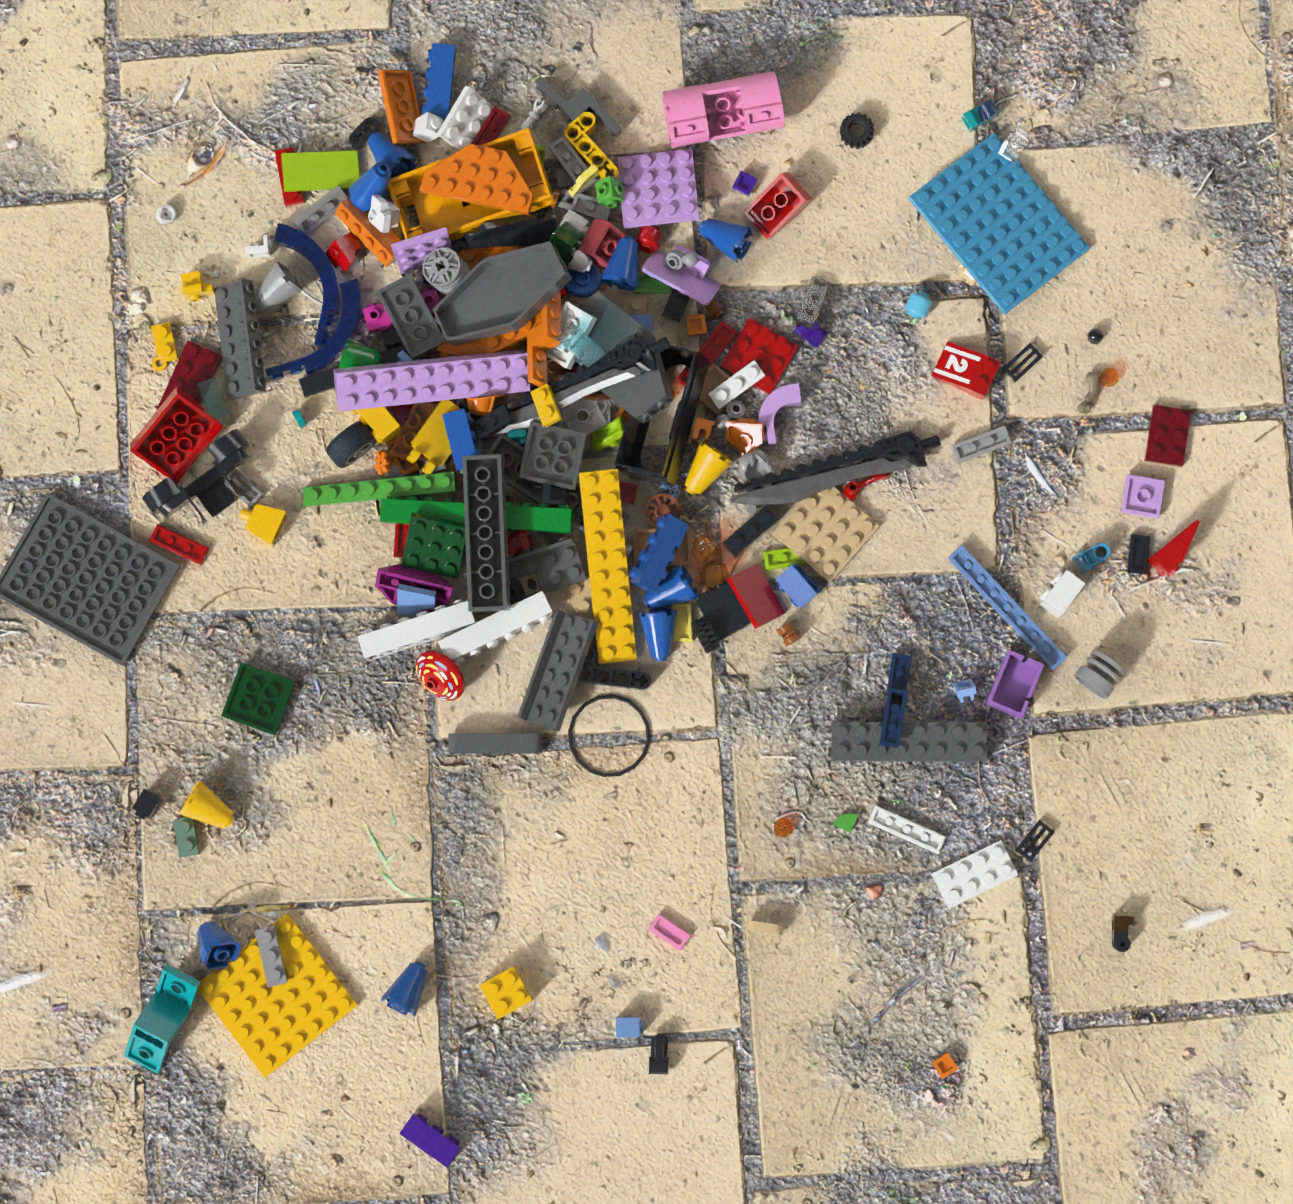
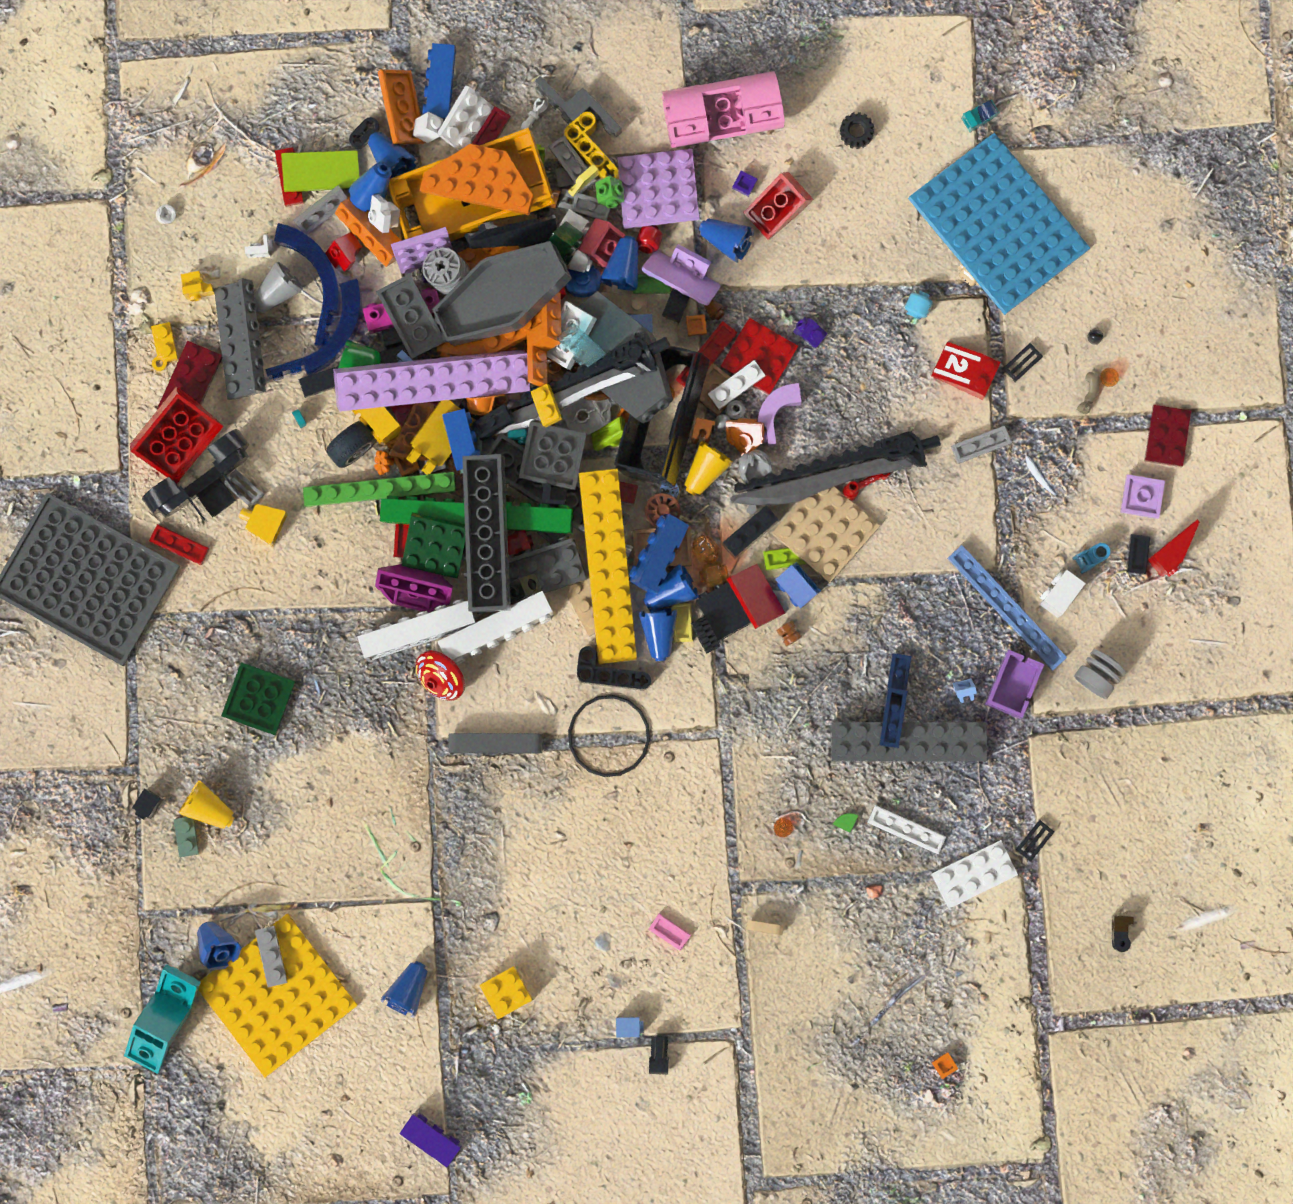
(212, 397): clear light blue tile -> none
(413, 599): medium blue tile -> none
(557, 670): dark grey bracket -> none
(677, 259): light grey plate -> none
(812, 302): clear smoke tile -> none
(1015, 142): clear panel -> none

